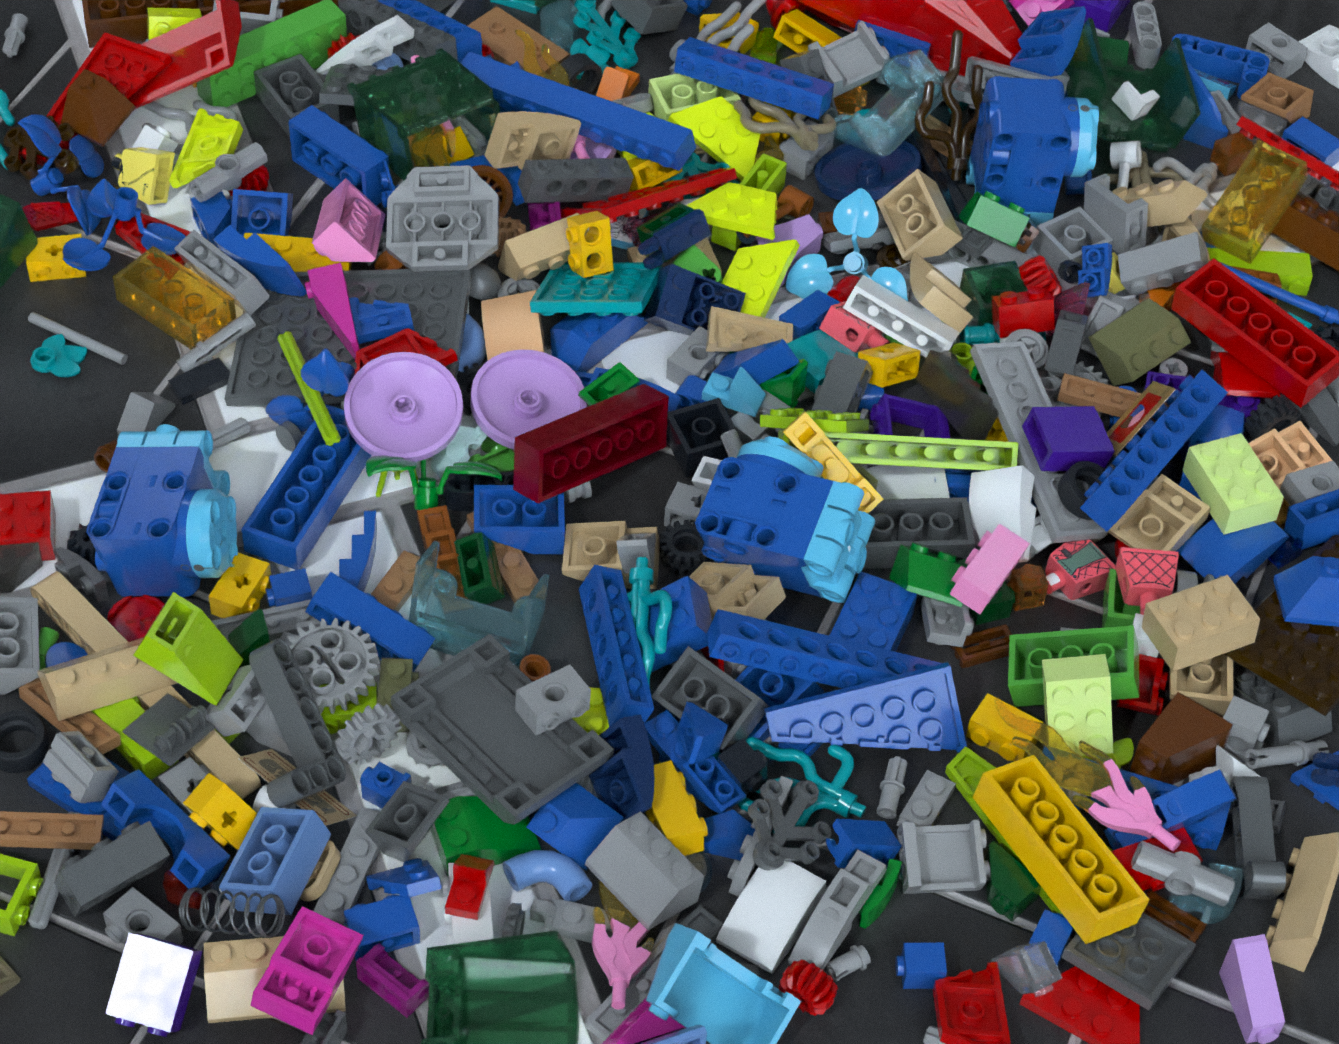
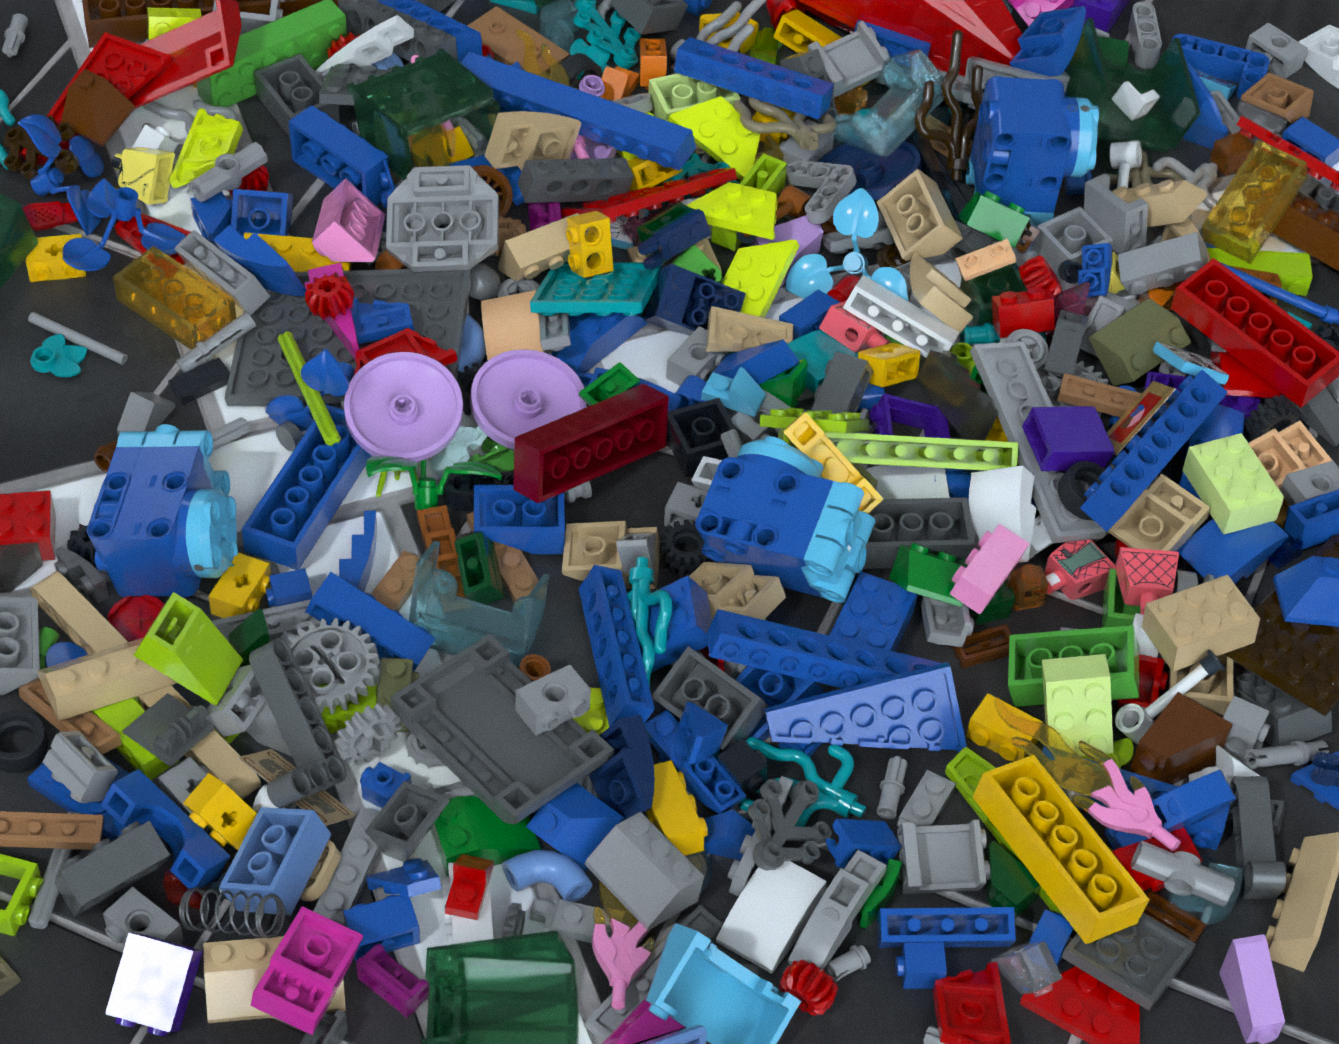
(329, 296): none -> red gear
(554, 331): none -> light grey plate
(593, 85): none -> lavender cone
(652, 60): none -> orange slope
(835, 179): none -> light grey beam
(949, 925): none -> blue brick
(985, 260): none -> light nougat bracket
(1132, 713): none -> white piece
(1189, 362): none -> medium azure tile

